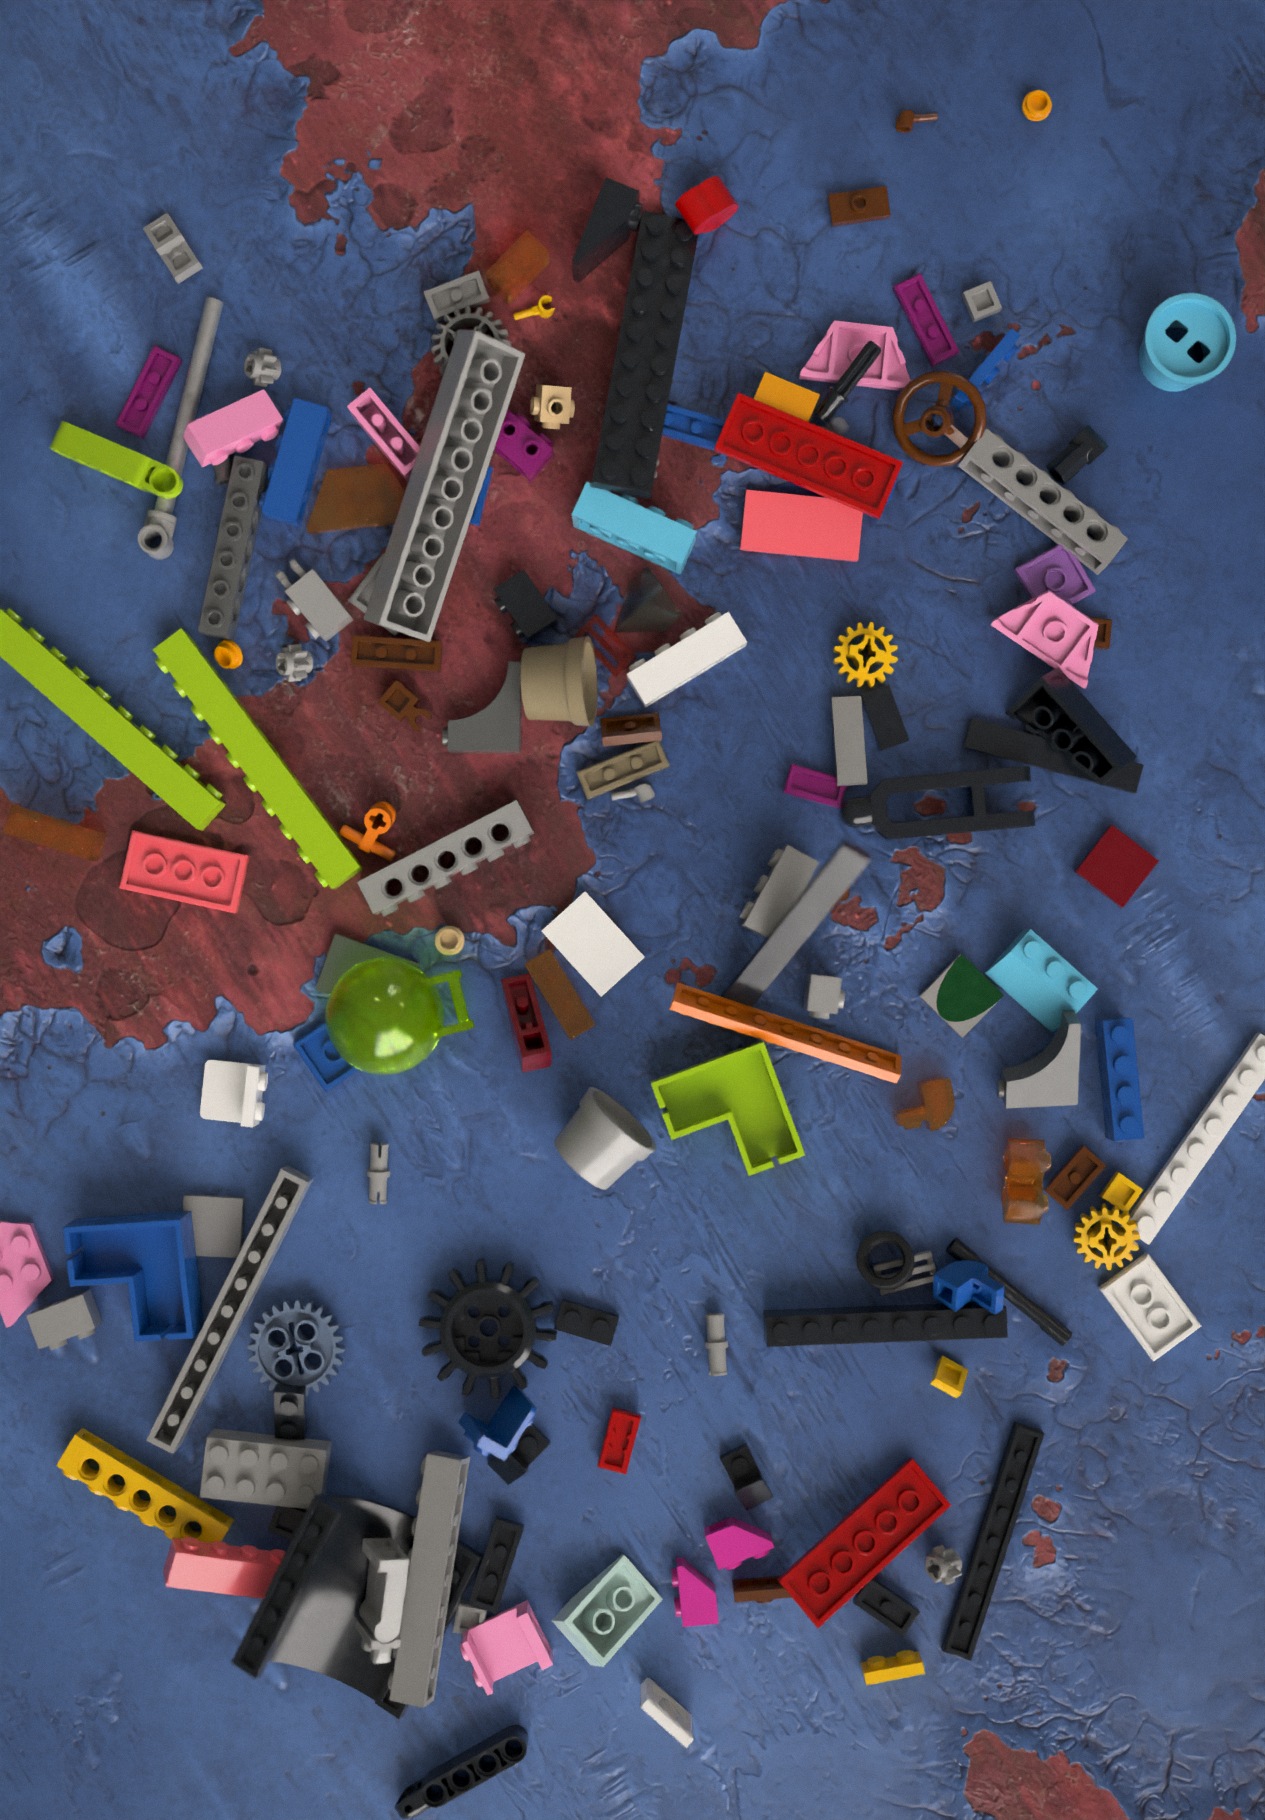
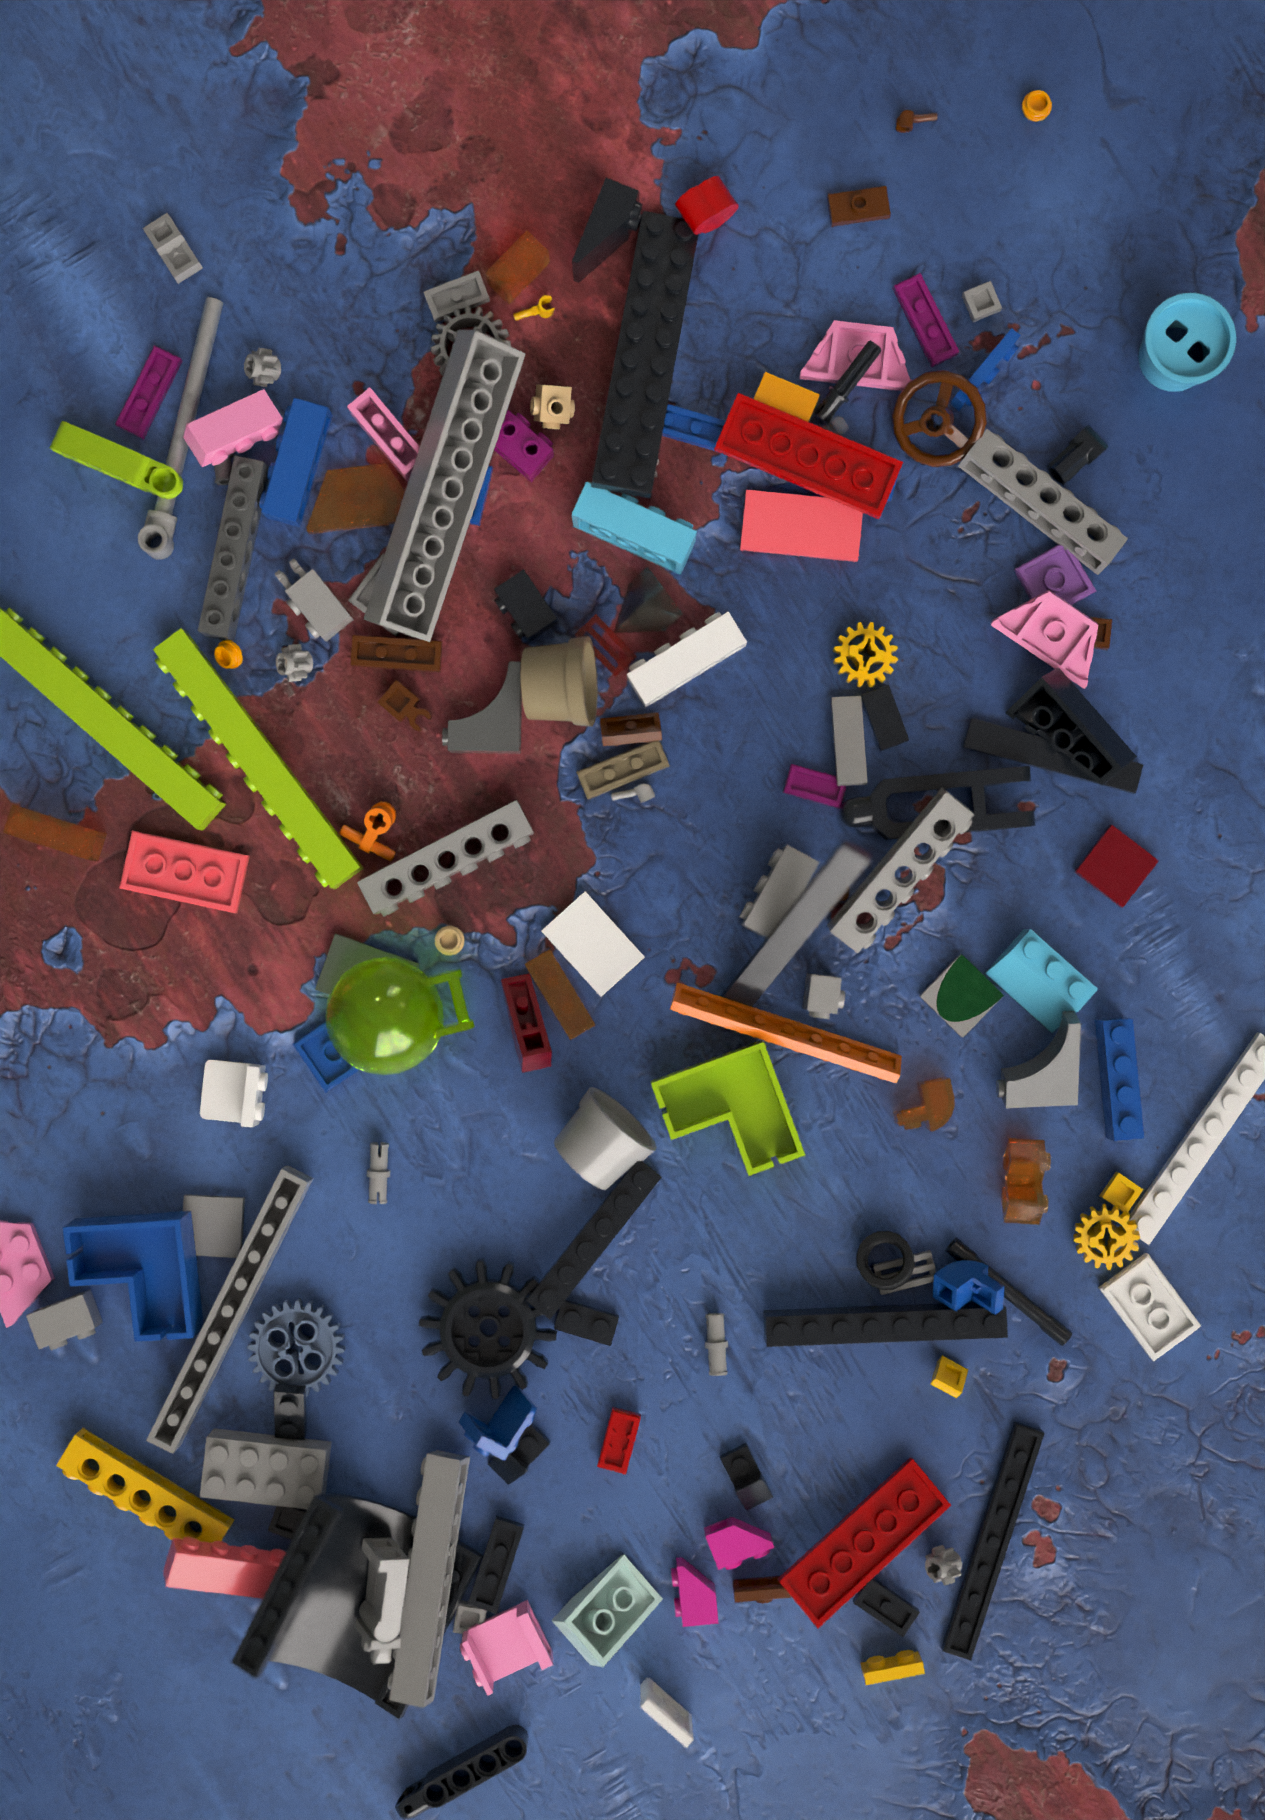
(593, 1239): none -> black plate
(901, 854): none -> light grey brick
(1074, 1177): reddish brown plate -> none

